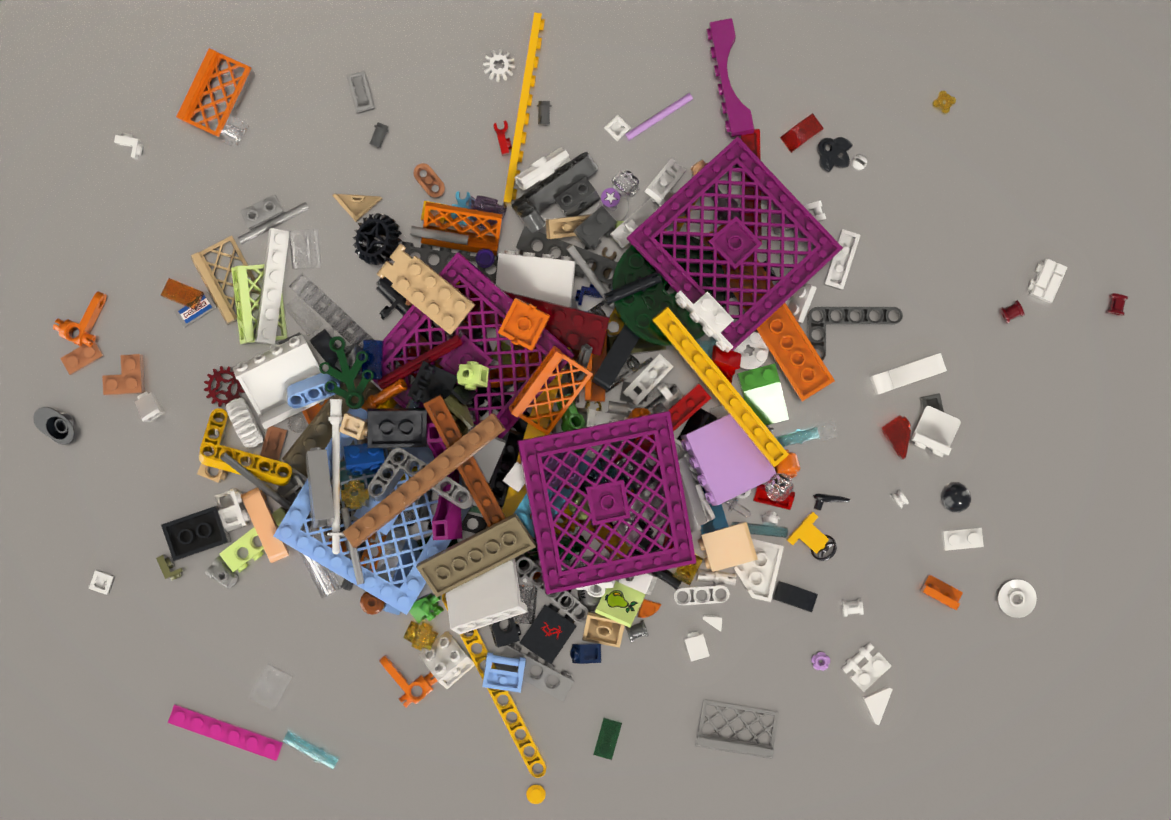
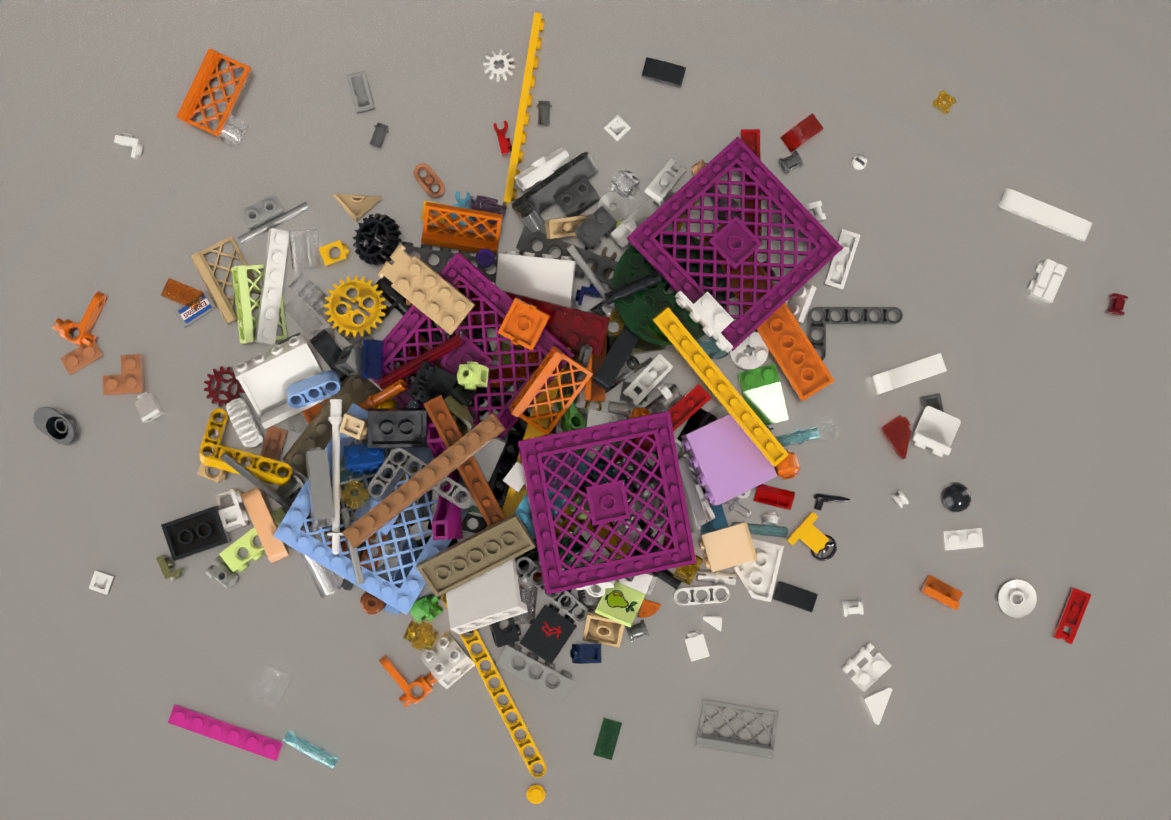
(325, 253): none -> yellow brick
(347, 376): dark green plant -> none
(364, 292): none -> yellow gear
(439, 235): light grey piece -> none
(503, 679): light blue plate -> none
(610, 197): medium lavender tile -> none
(659, 116): lavender bar -> none
(663, 71): none -> black slope
(726, 361): red slope -> none
(738, 115): magenta arch -> none
(779, 487): clear head -> none
(791, 162): none -> dark grey bush
(820, 656): lavender plate -> none
(836, 155): black plate -> none
(1012, 311): dark red bush -> none
(1045, 214): none -> white beam
(1072, 615): none -> red plate

